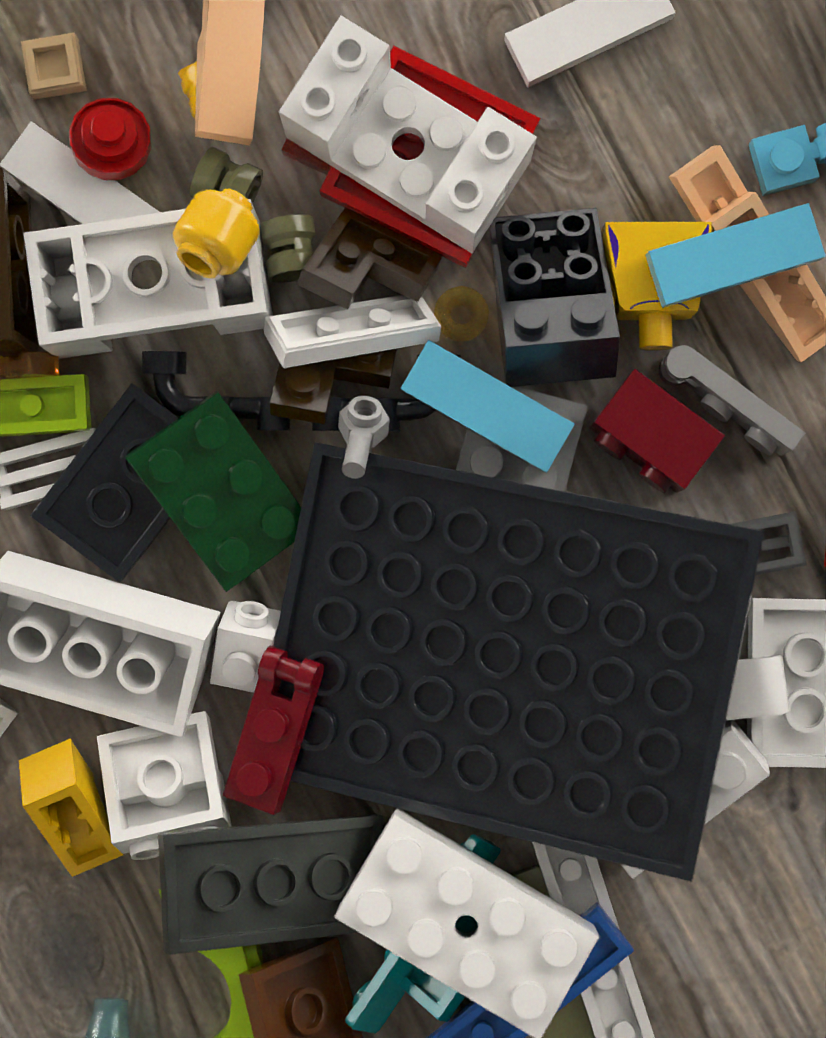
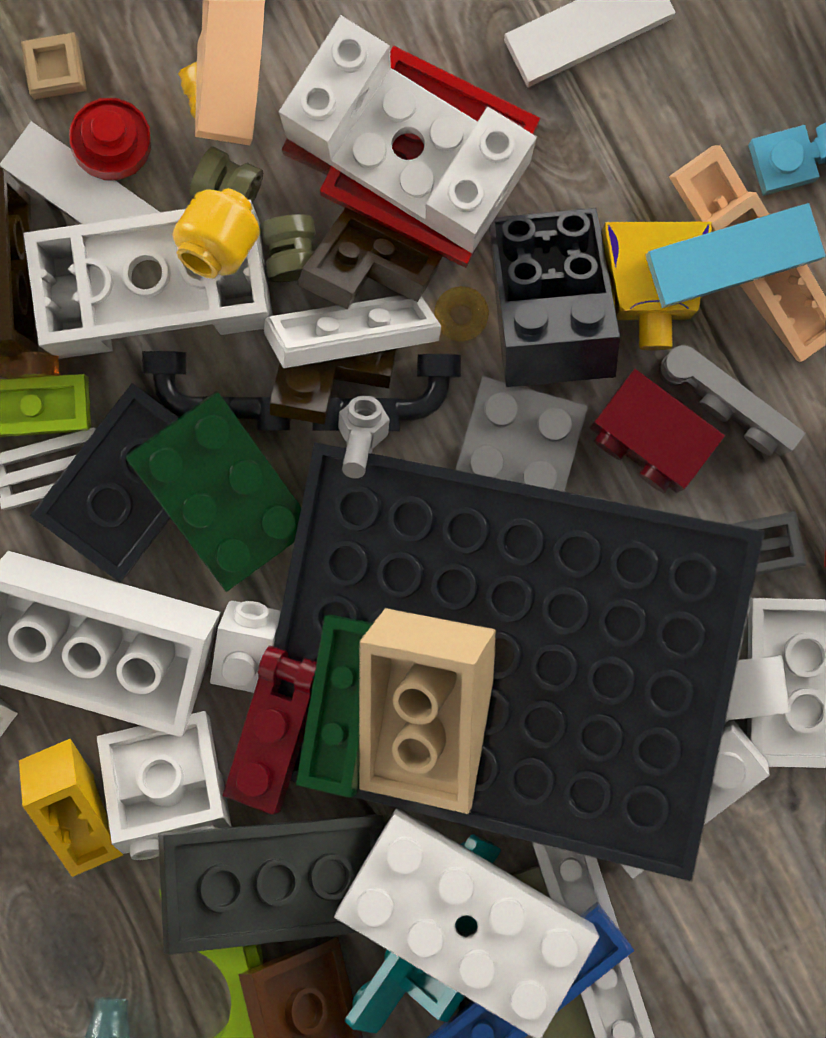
(333, 721): none -> dark green plate
(424, 708): none -> tan slope
(487, 406): medium azure tile -> none

